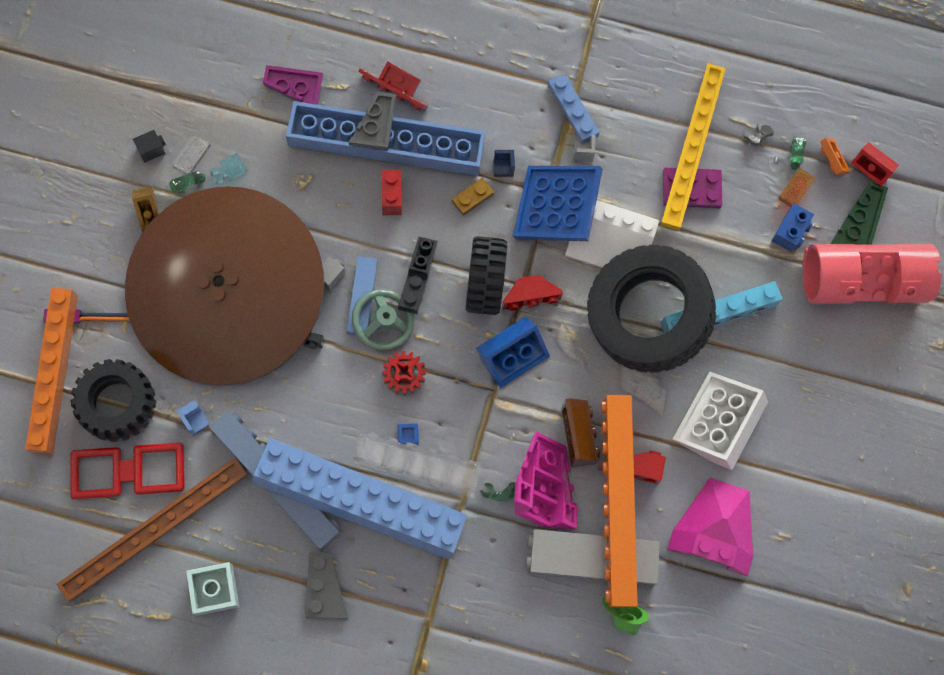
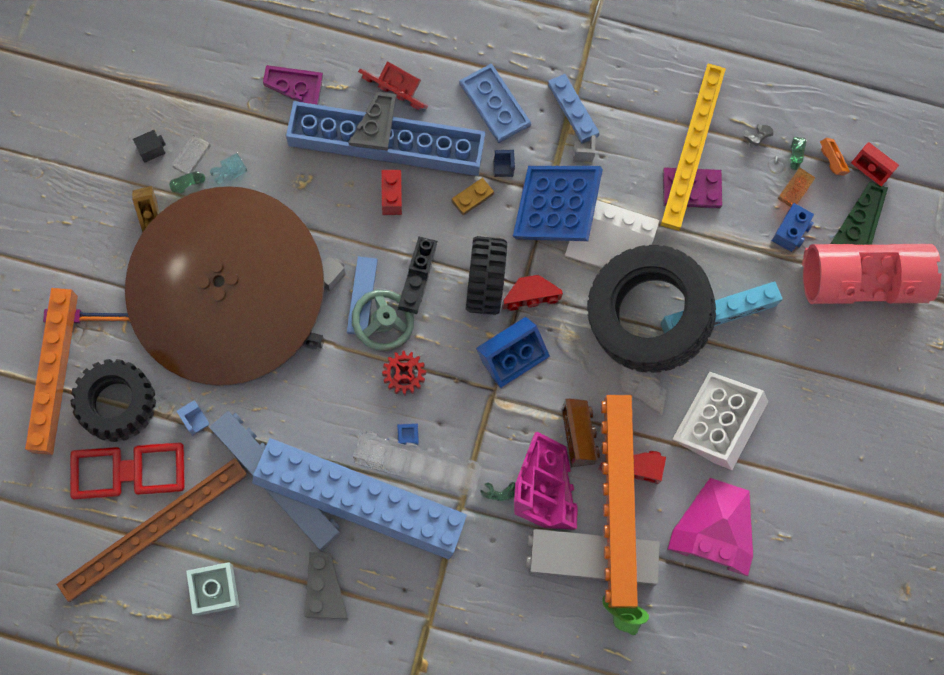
(495, 103): none -> medium blue tile

